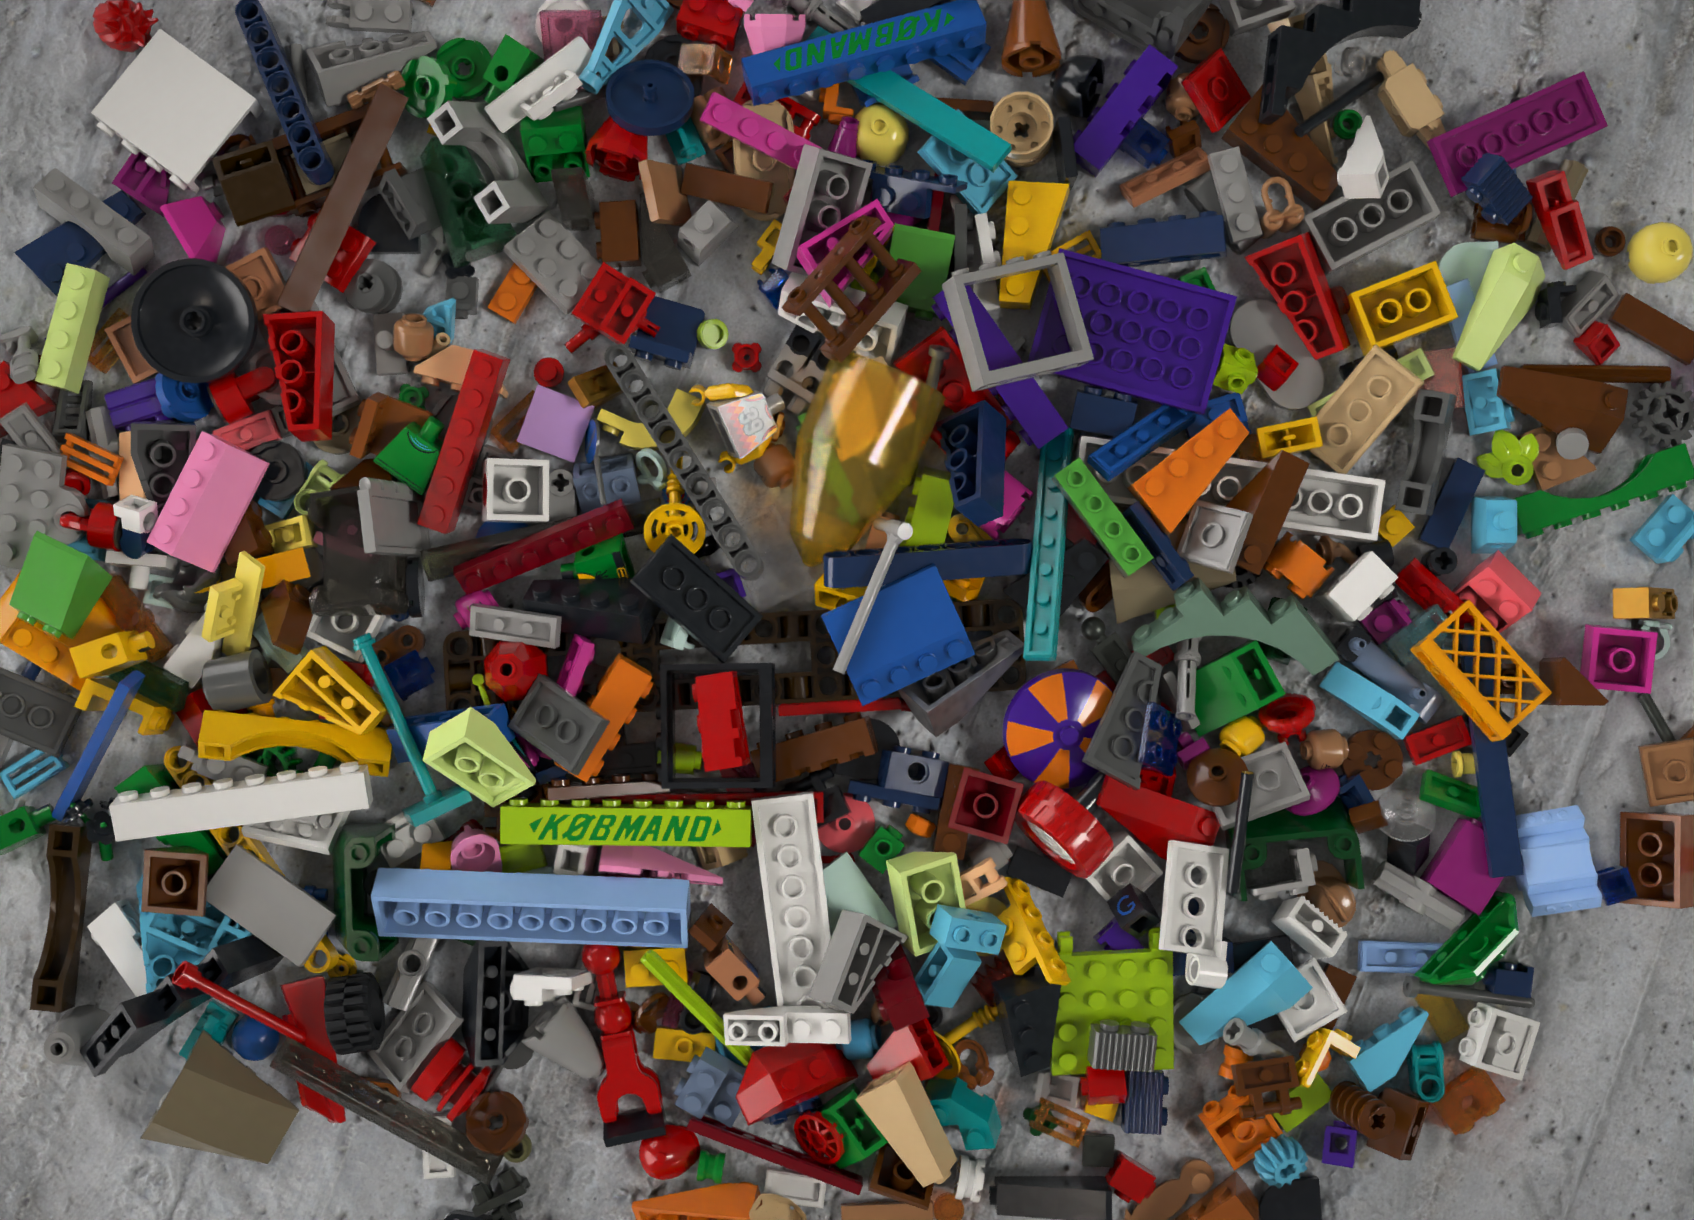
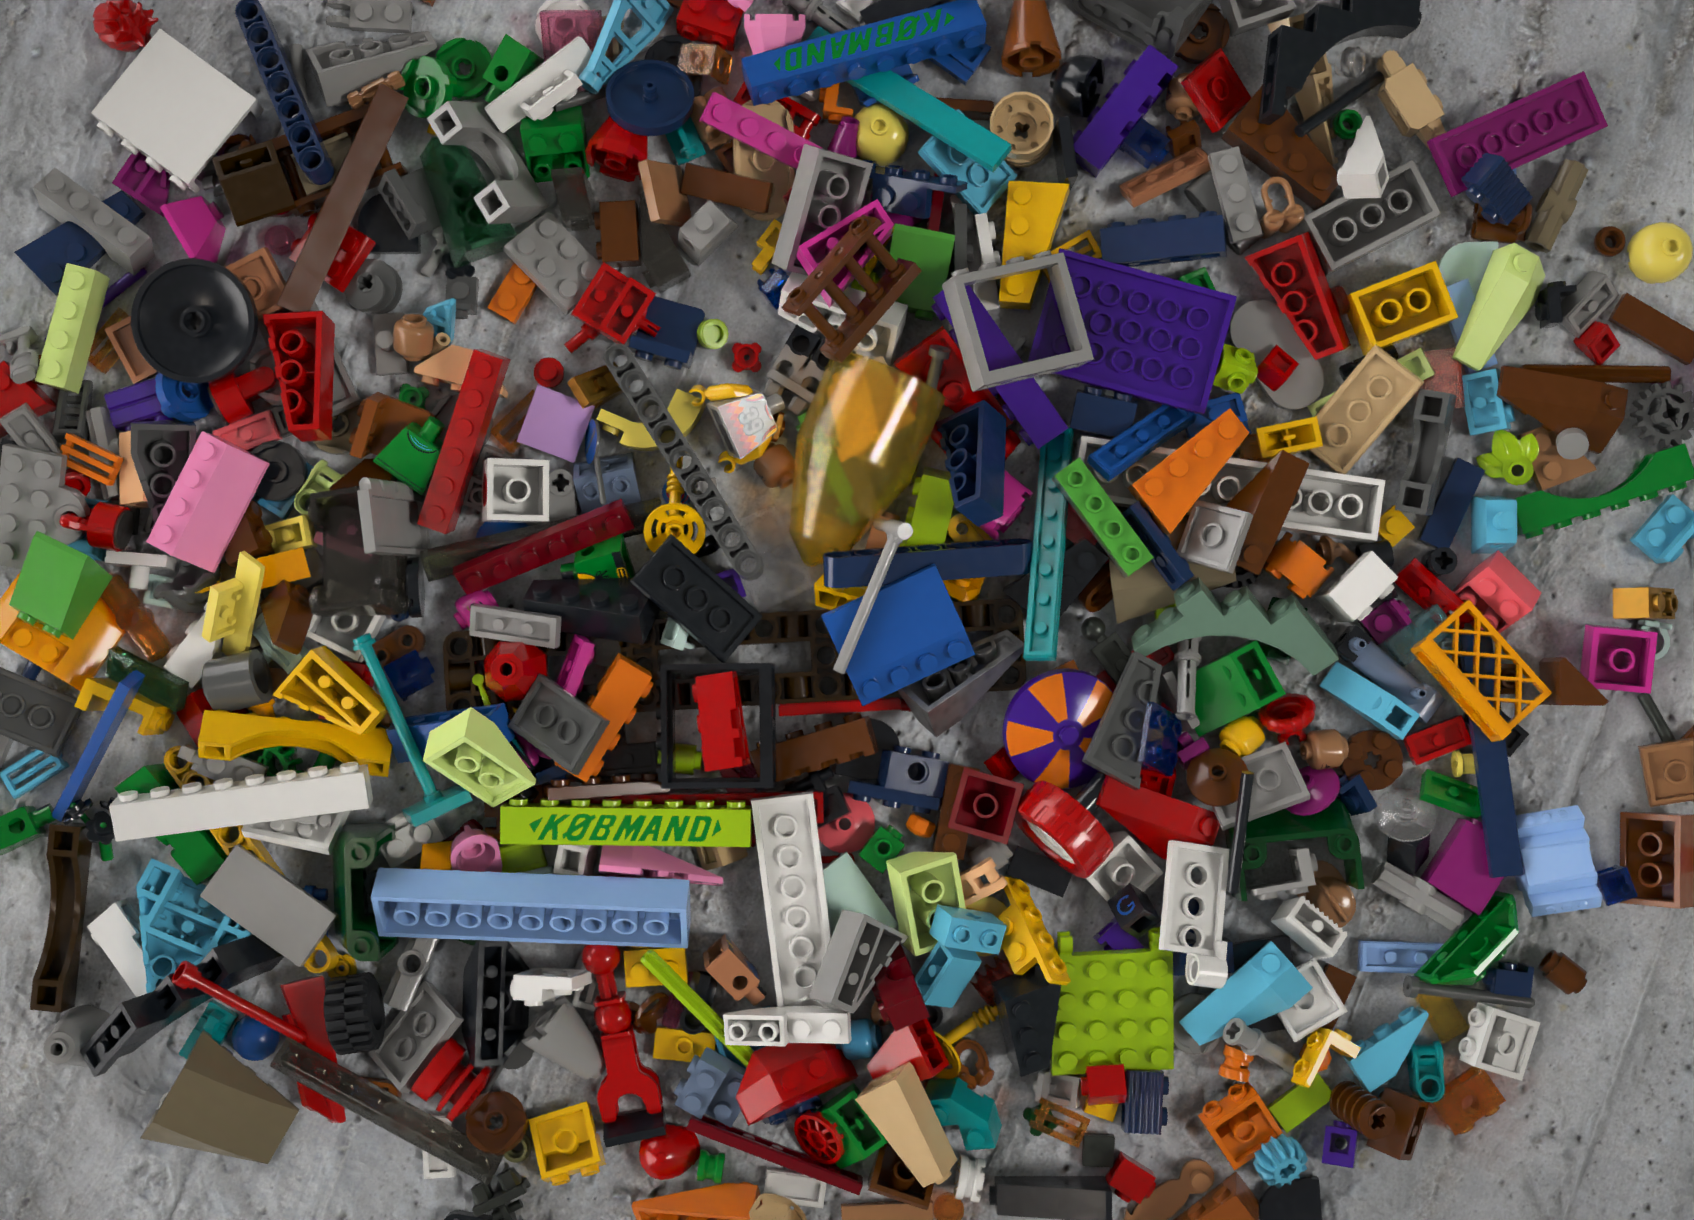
(111, 653): yellow torso -> none
(138, 520): white leg -> none
(175, 881): reddish brown slope -> none
(567, 1144): none -> yellow plate
(646, 477): light aqua piece -> none
(710, 927): reddish brown plate -> none
(1122, 1046): dark grey brick -> none
(1266, 1076): reddish brown plate -> none
(1368, 817): reddish brown slope -> none
(1560, 218): red slope -> none
(1563, 972): none -> reddish brown brick

